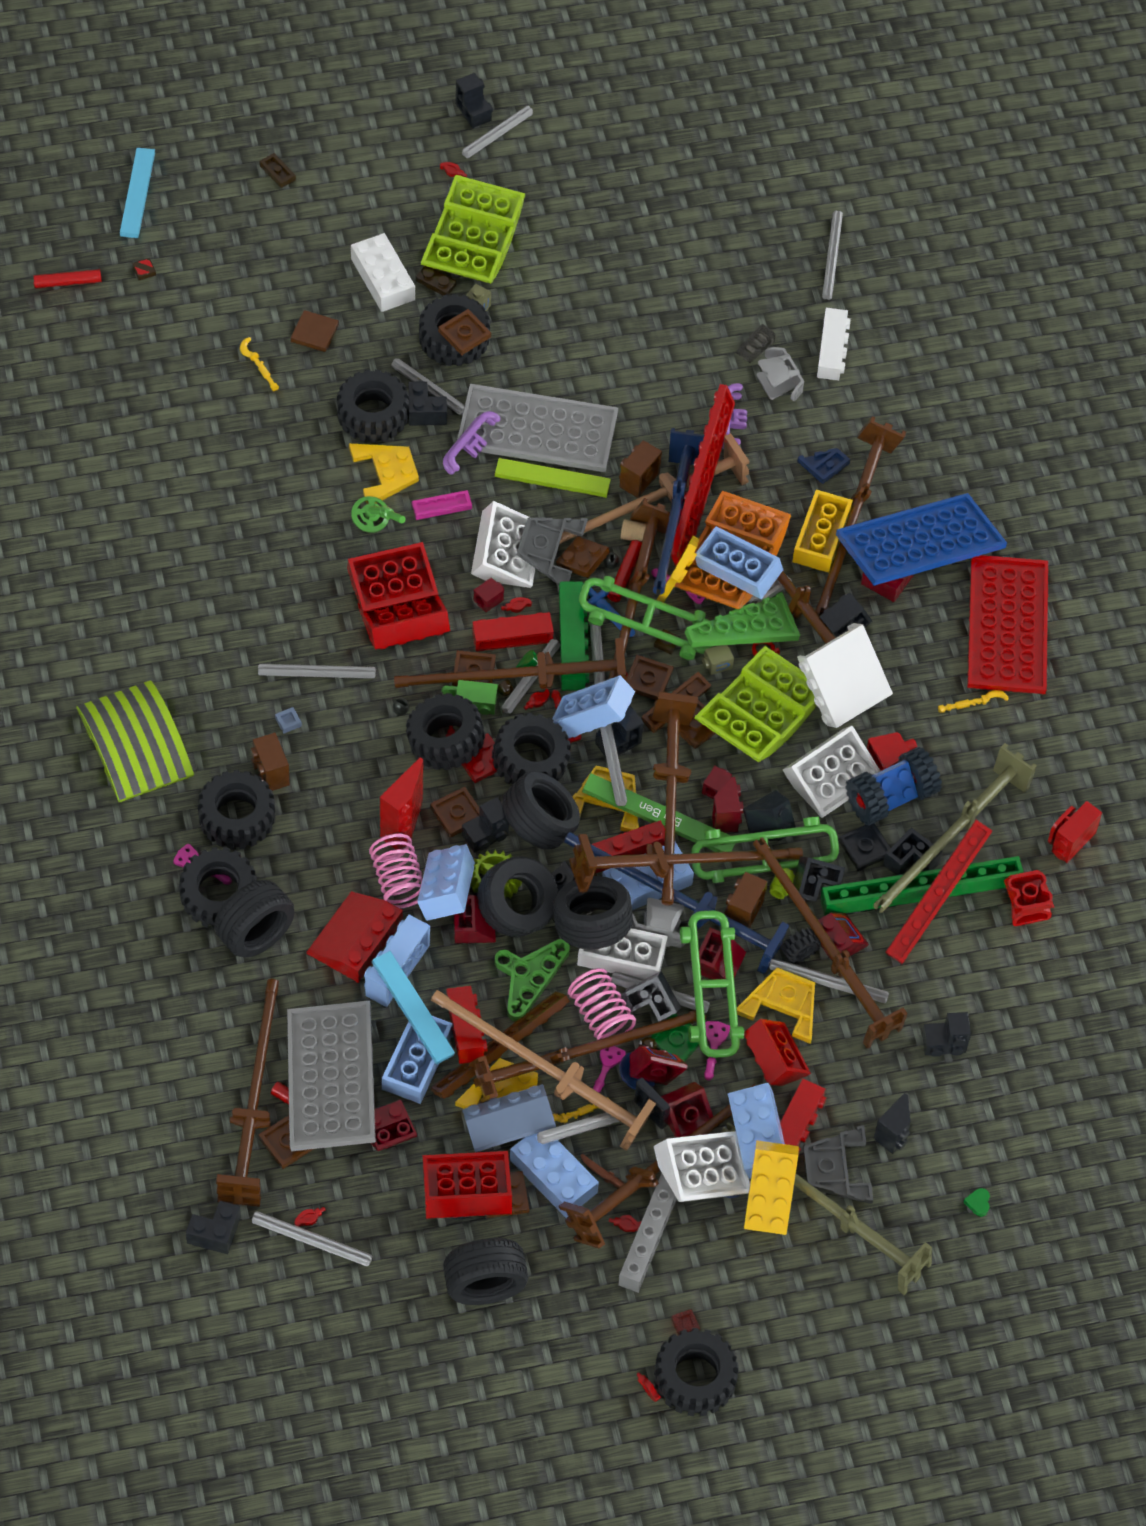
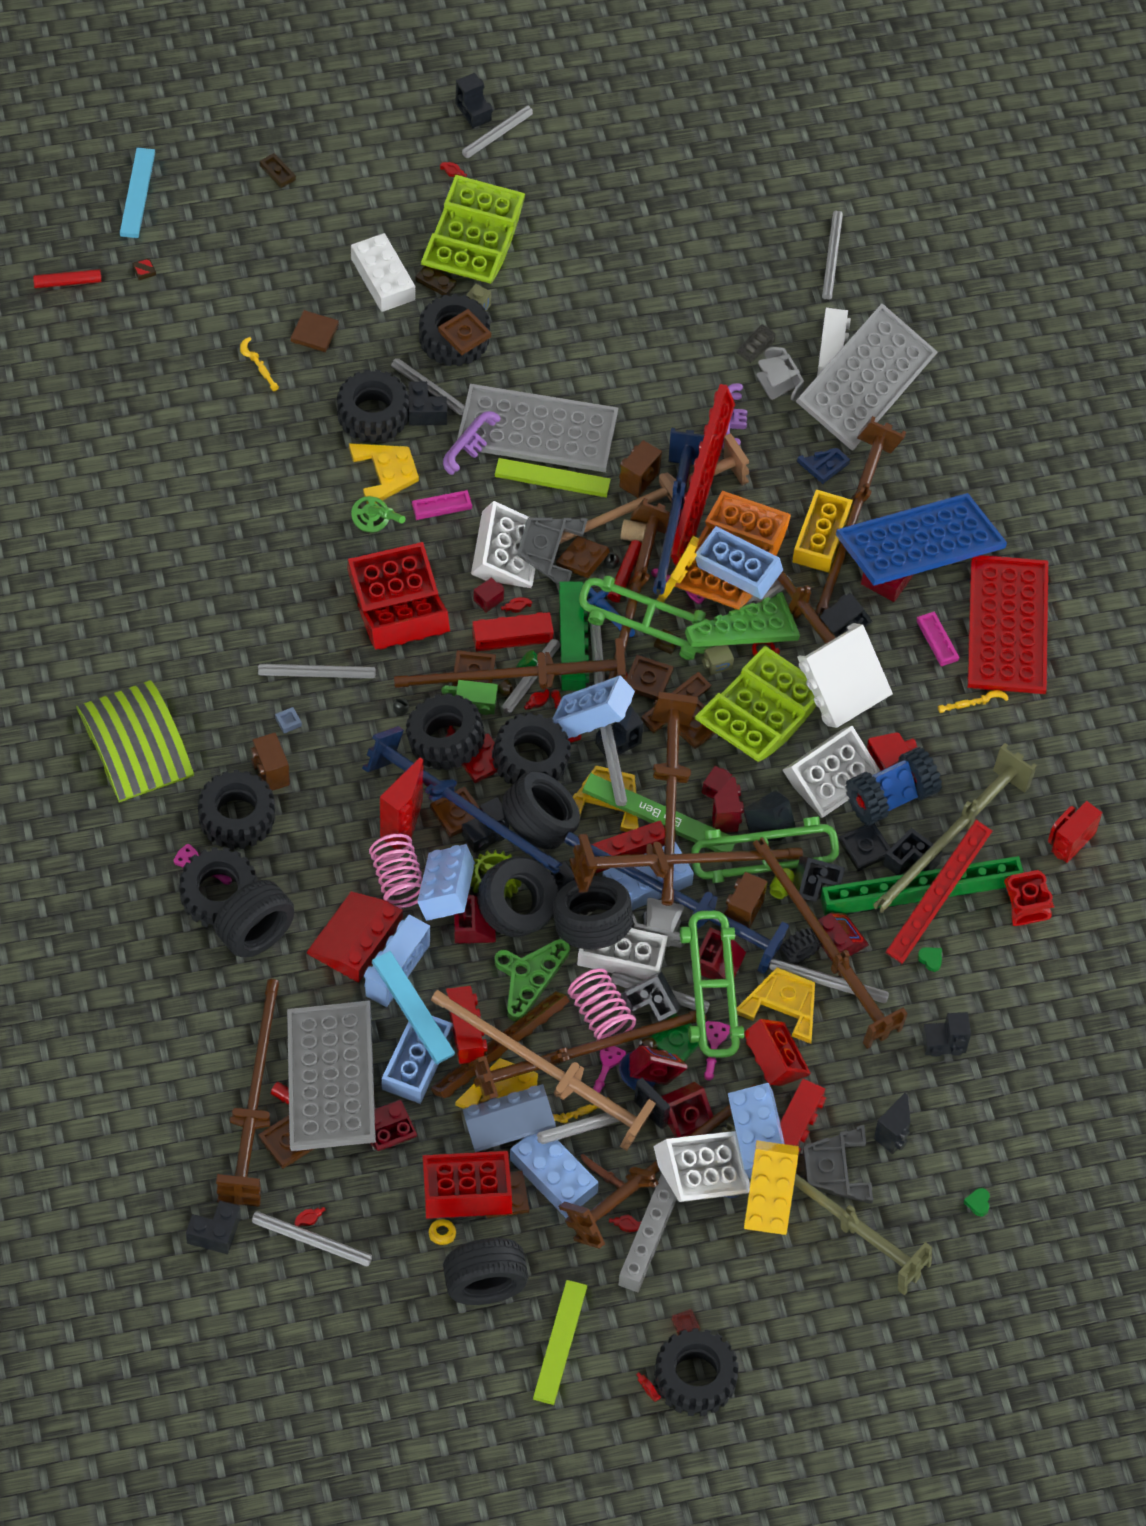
(386, 753): none -> dark blue piece
(442, 1239): none -> yellow piece
(560, 1342): none -> lime tile
(866, 376): none -> light grey plate
(931, 958): none -> green tile
(937, 638): none -> dark pink plate

